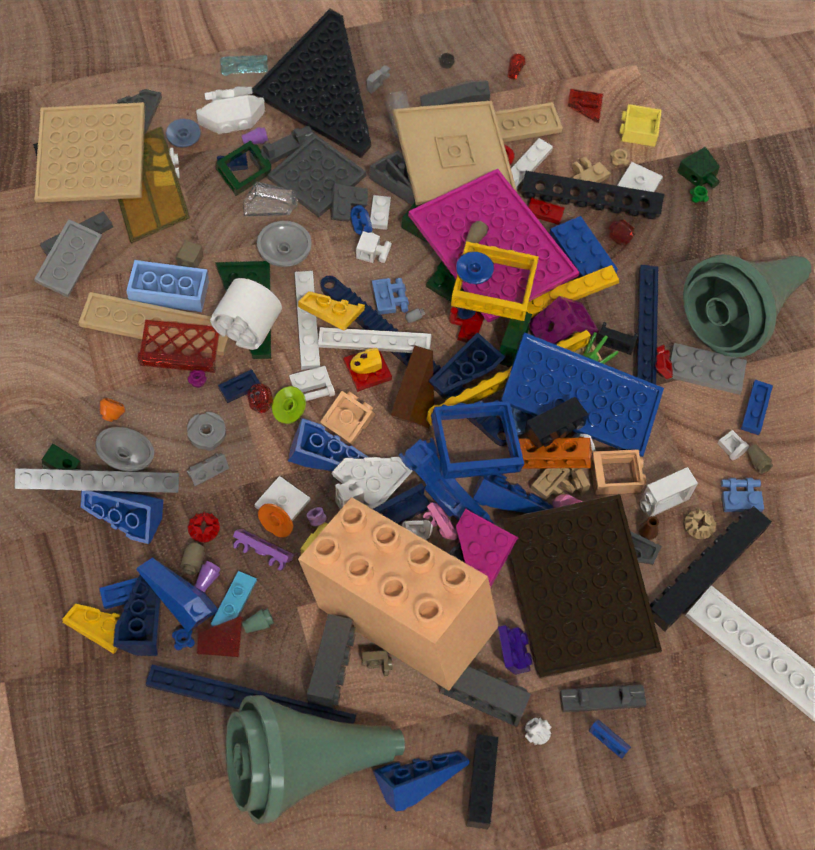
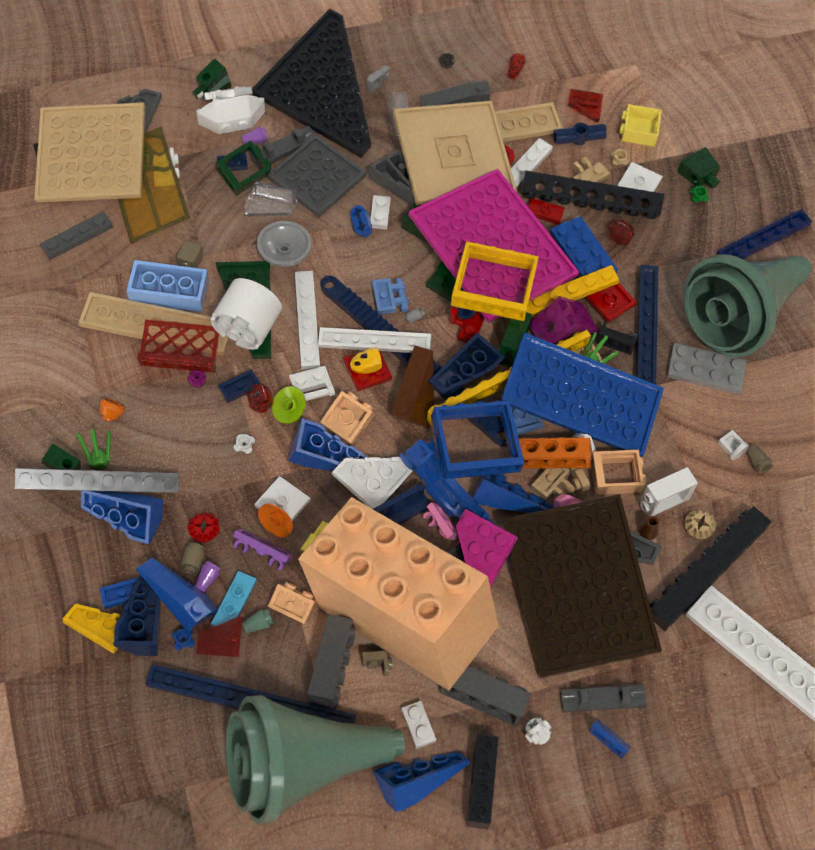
(68, 258): light grey plate -> none
(98, 459): none -> bright green plant
(124, 449): light grey dish -> none
(183, 132): sand blue dish -> none
(203, 421): light grey plate -> none
(212, 78): none -> dark green torso
(212, 467): light grey hinge -> none
(243, 64): clear light blue plate -> none
(244, 438): none -> white plate
(292, 602): none -> light nougat bracket
(316, 516): lavender bush -> none
(332, 311): yellow wing -> none
(343, 198): dark grey plate -> none
(343, 493): white hinge -> none
(370, 246): white brick -> none
(418, 725): none -> white plate
(421, 528): white plate -> none
(475, 262): blue dish -> none
(477, 232): dark tan cone -> none
(514, 649): dark purple plate -> none
(556, 423): black brick -> none
(580, 134): none -> dark blue piece
(611, 302): none -> red plate
(663, 364): red plate -> none
(740, 500): medium blue plate -> none
(756, 407): blue plate -> none
(767, 235): none -> clear blue plate

